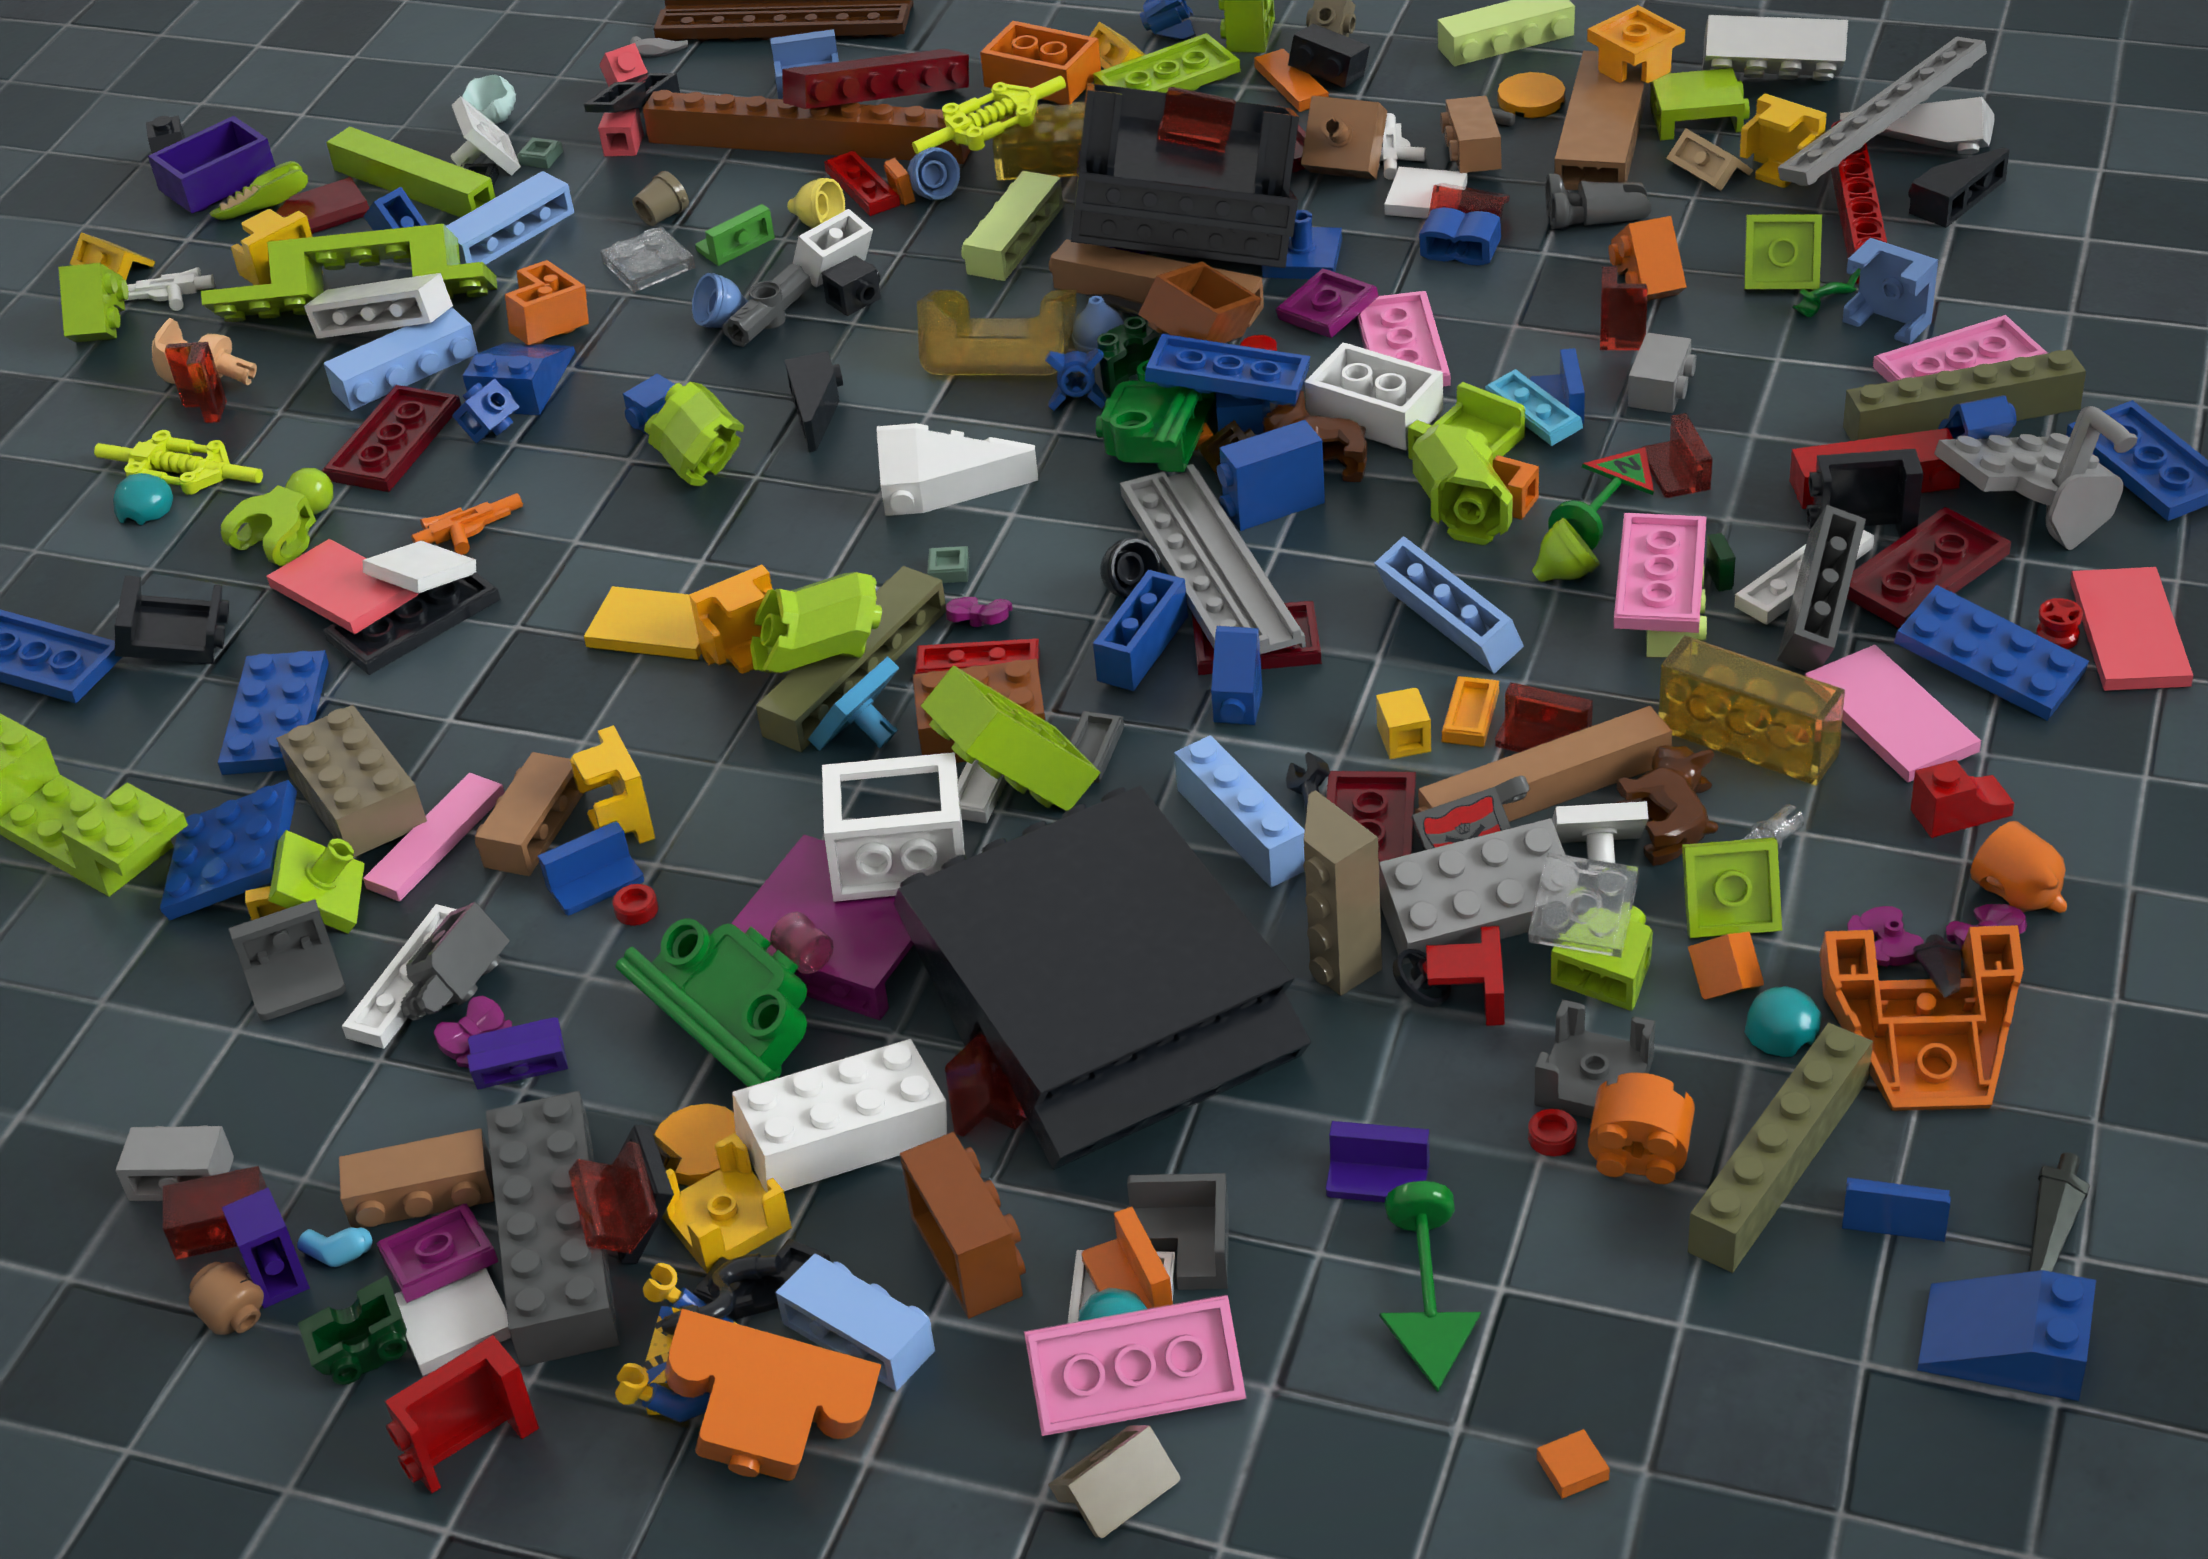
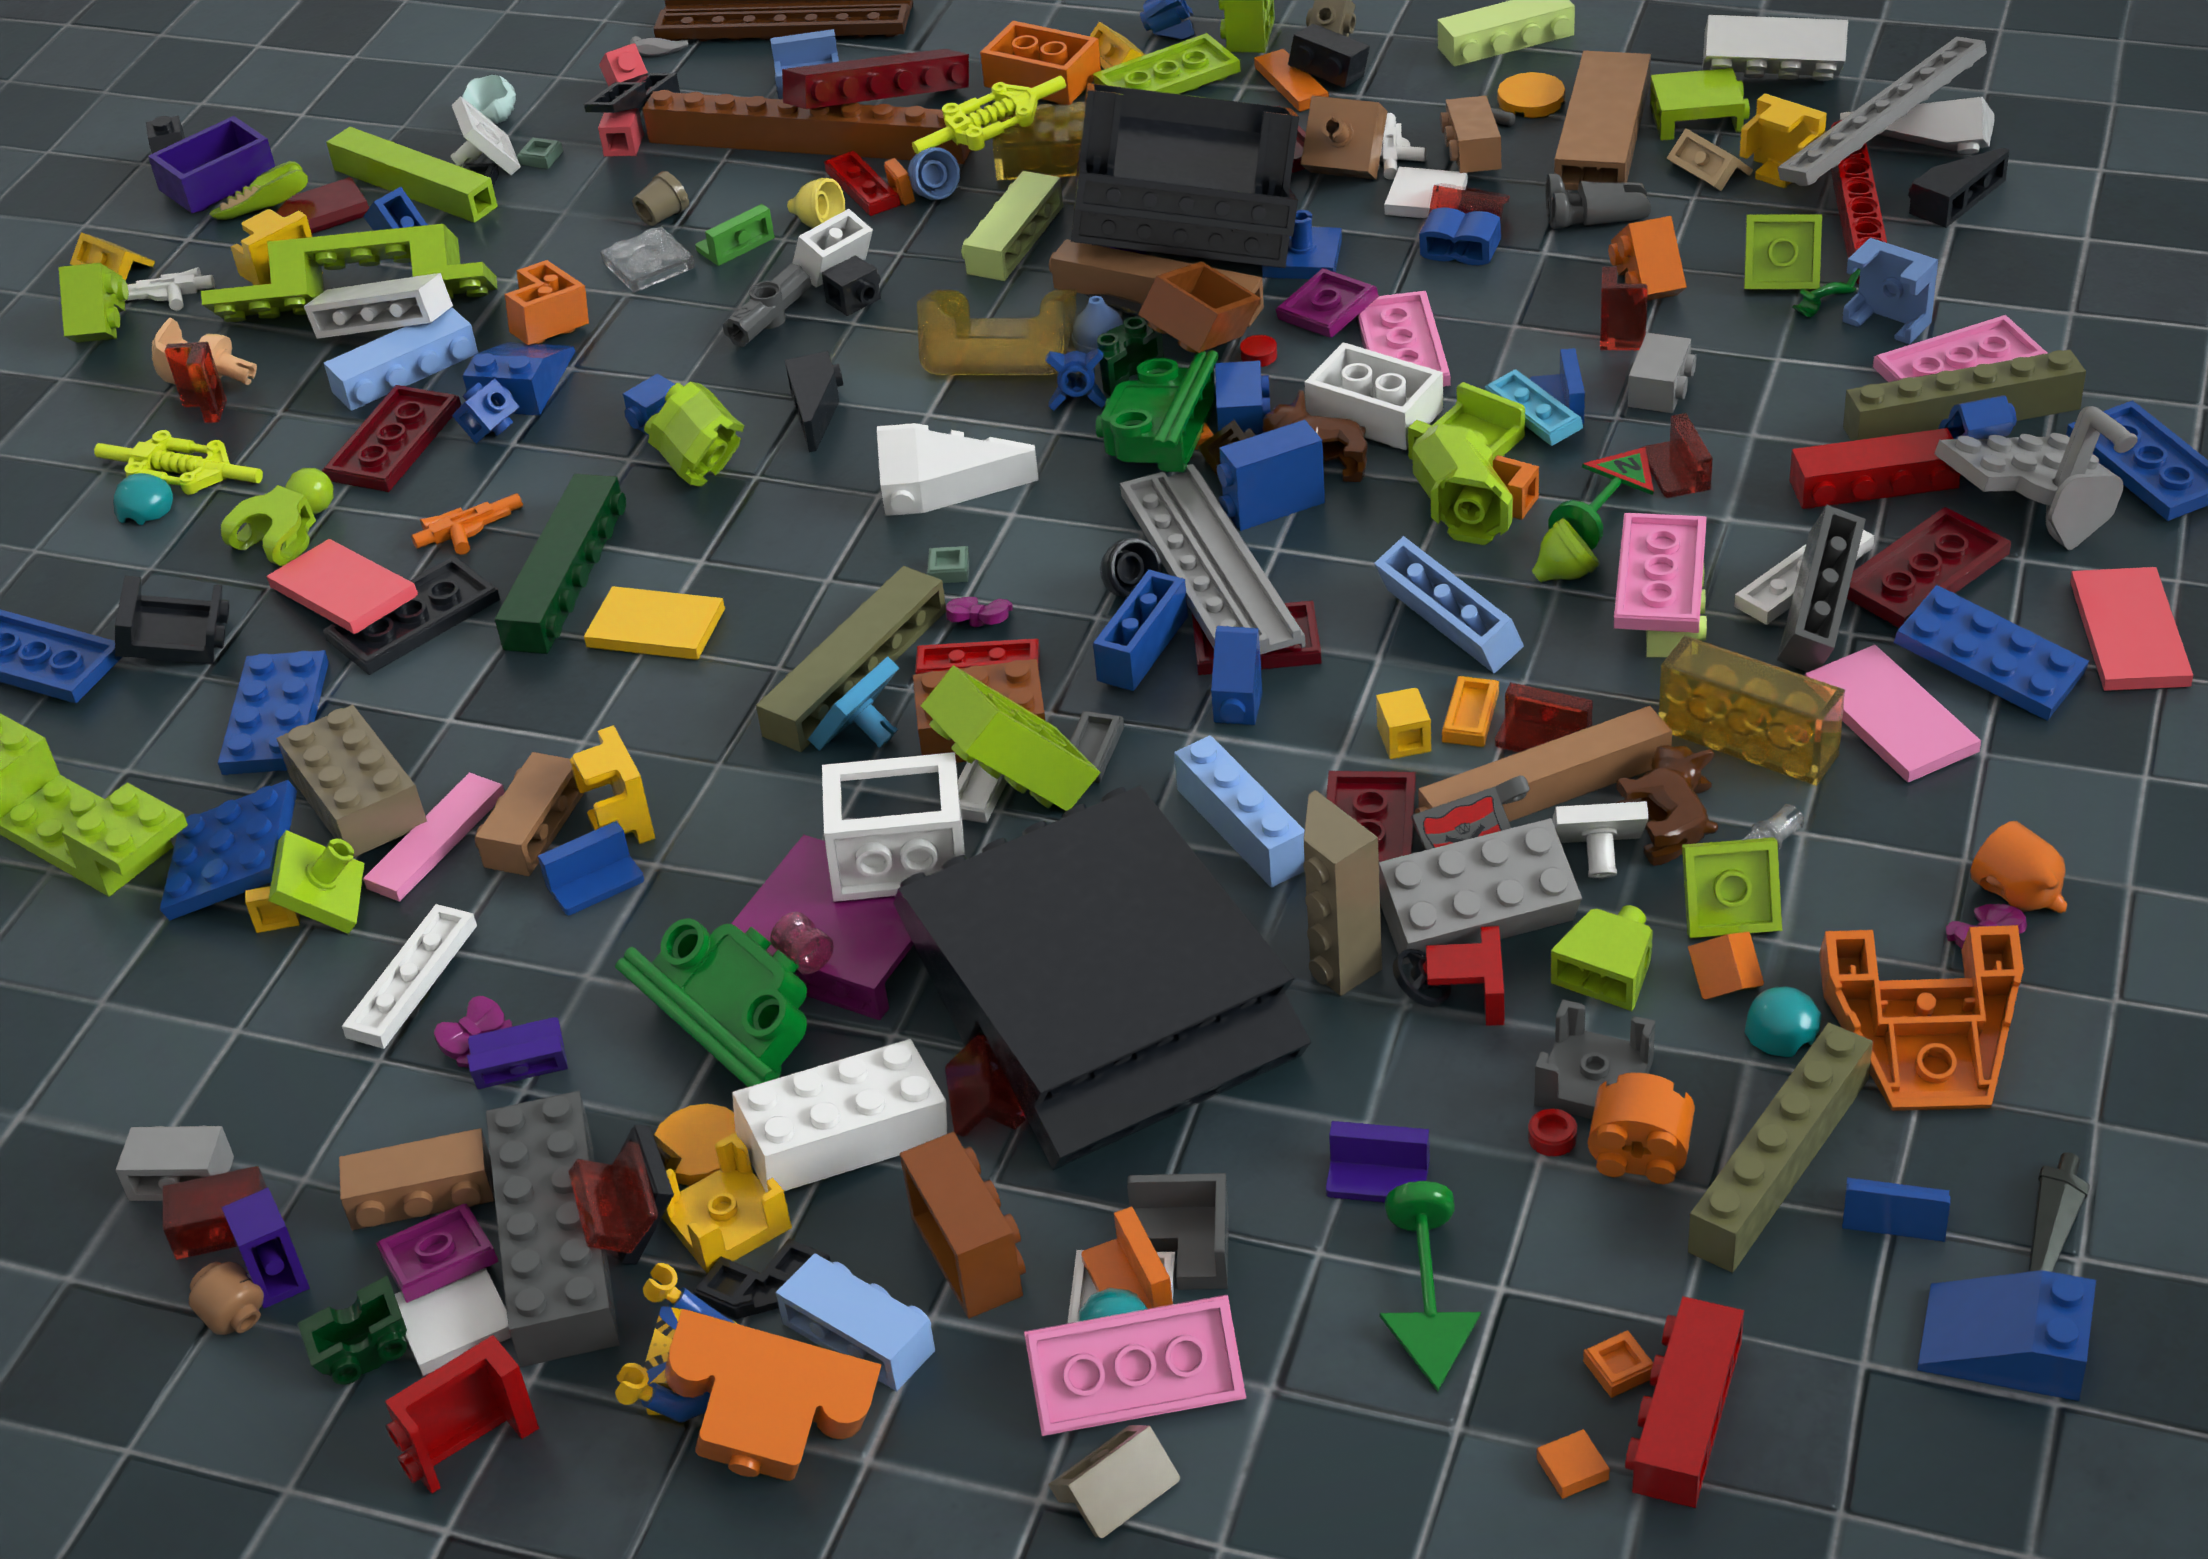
(288, 960): dark grey bracket -> none
(337, 1248): medium azure arm -> none
(419, 566): white tile -> none
(452, 961): dark grey hinge -> none
(512, 218): light blue brick -> none
(560, 564): none -> dark green brick
(635, 904): red tile -> none
(715, 300): medium blue helmet -> none
(727, 616): light orange panel -> none
(738, 1269): black animal -> none
(815, 622): lime brick -> none
(1197, 119): clear red panel -> none
(1227, 369): blue plate -> none
(1307, 781): black bar -> none
(1583, 904): clear plate -> none
(1618, 1363): none -> orange tile
(1634, 39): light orange panel -> none
(1686, 1401): none -> red brick
(1720, 562): dark green tile -> none
(1872, 485): black panel -> none
(1893, 943): magenta piece -> none
(1941, 963): black bar -> none
(1952, 801): red arch -> none
(2060, 622): red wheel -> none

